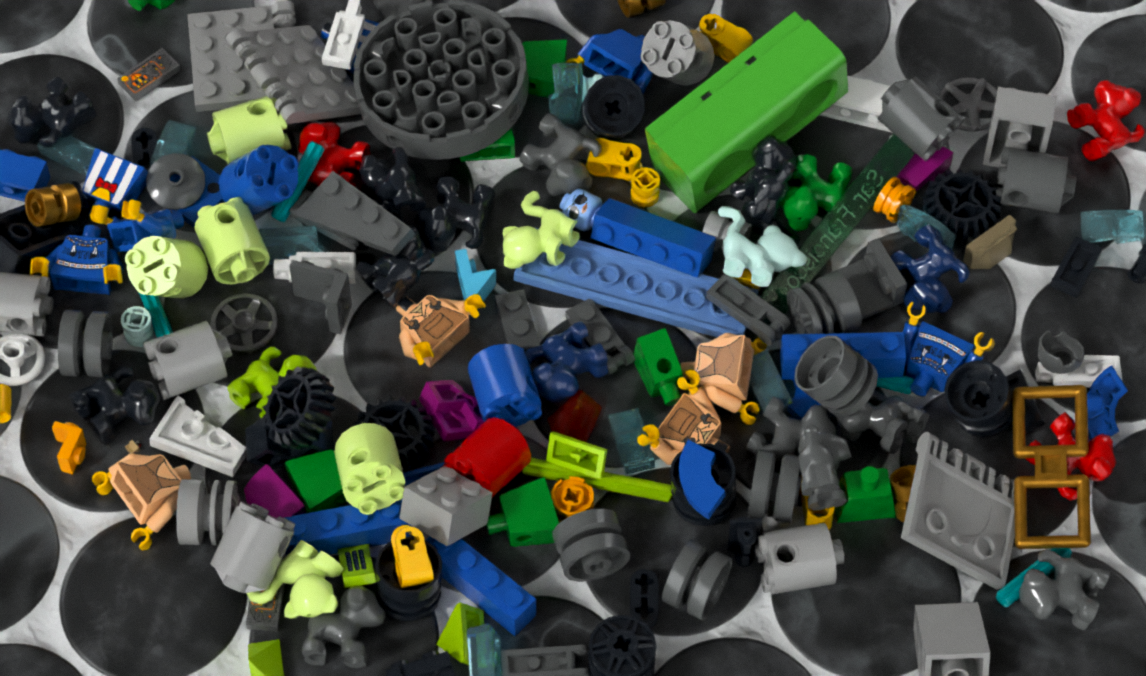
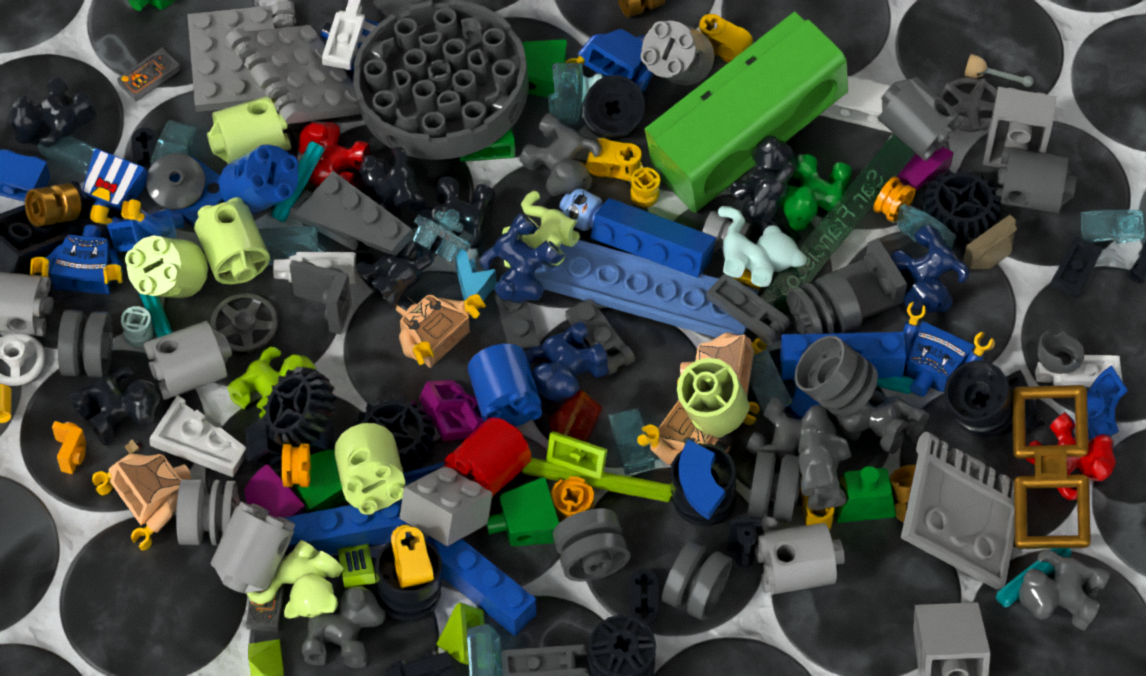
(296, 465): none -> light orange wheel
(430, 230): none -> clear light blue hips
(520, 282): none -> dark blue animal
(658, 366): green torso -> none
(712, 396): none -> yellowish green cylinder
(977, 67): none -> hinge
(1112, 105): red animal -> none

